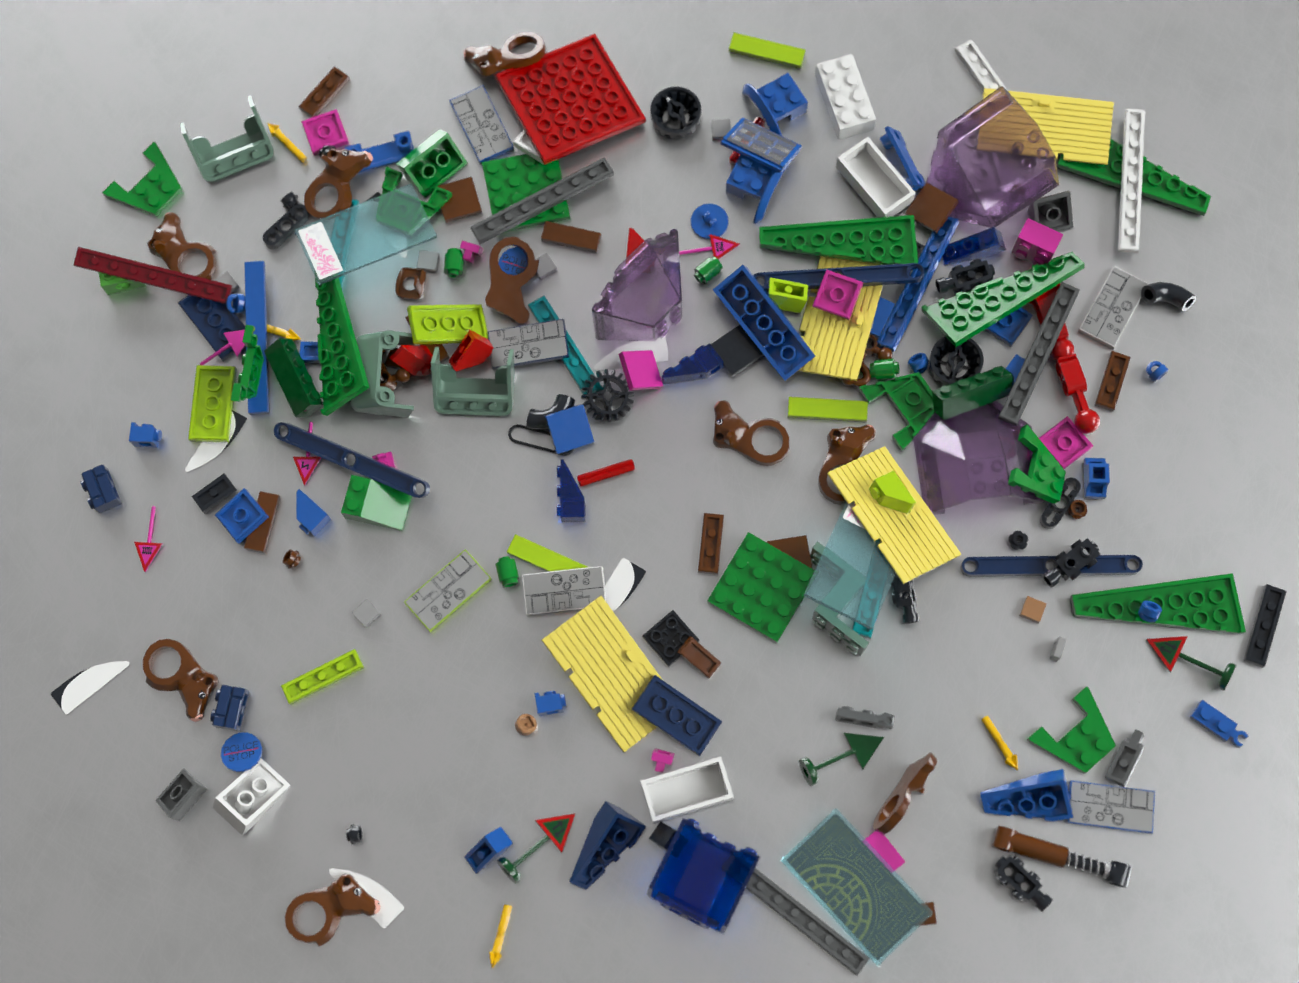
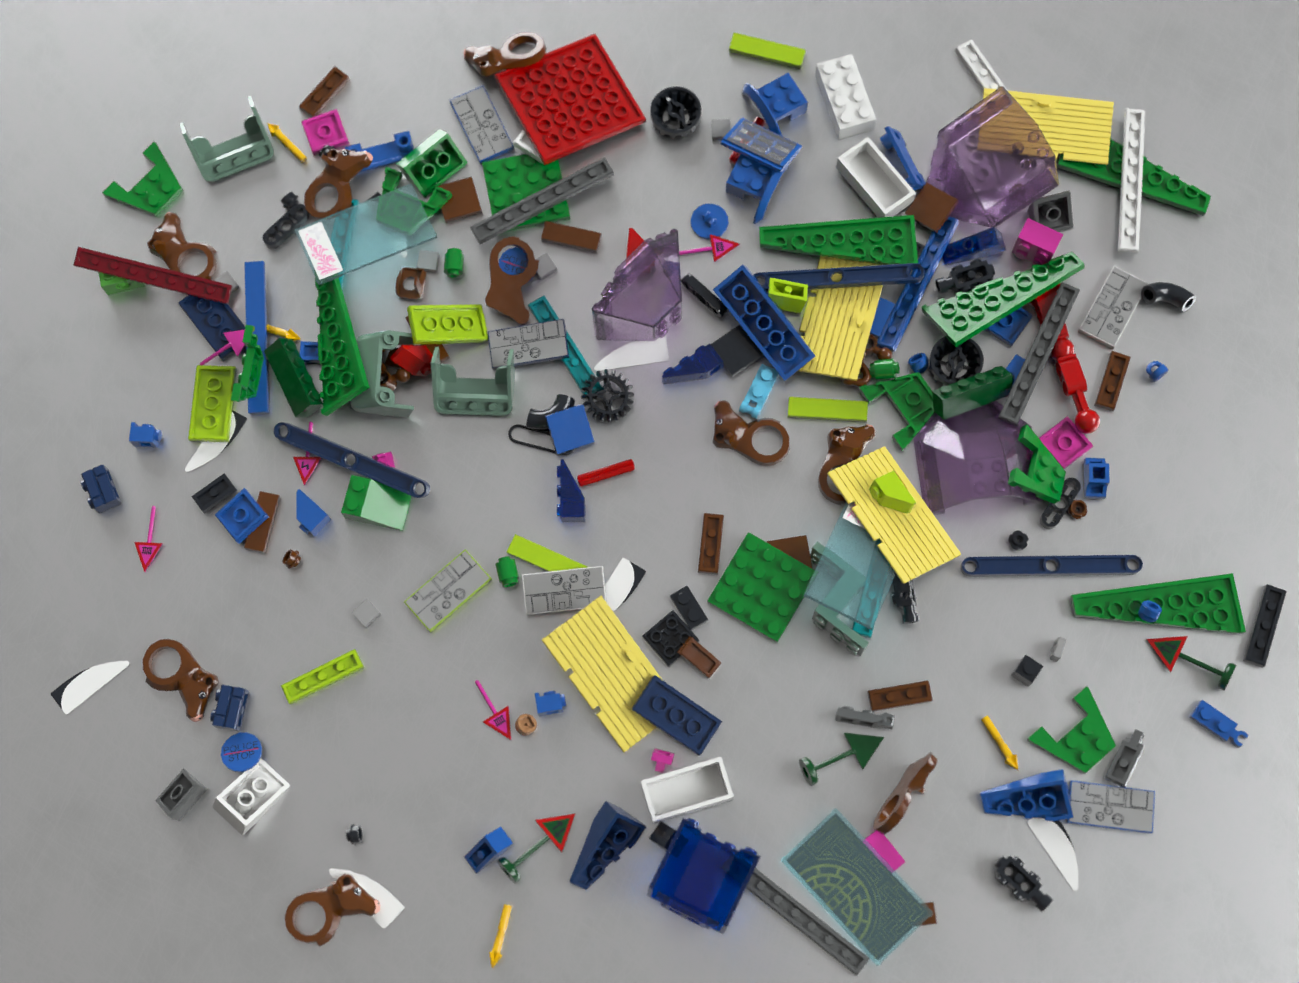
(238, 303): blue tile -> none
(471, 251): dark pink tile -> none
(471, 351): red slope -> none
(500, 720): none -> piece
(640, 370): dark pink tile -> none
(688, 608): none -> black plate
(704, 295): none -> black beam
(708, 270): green brick -> none
(759, 390): none -> medium azure plate
(838, 294): dark pink tile -> none
(900, 696): none -> reddish brown tile
(1027, 670): none -> black brick
(1033, 609): medium nougat tile -> none
(1057, 855): piece -> none
(1058, 846): none -> white sticker
(1077, 558): black brick -> none

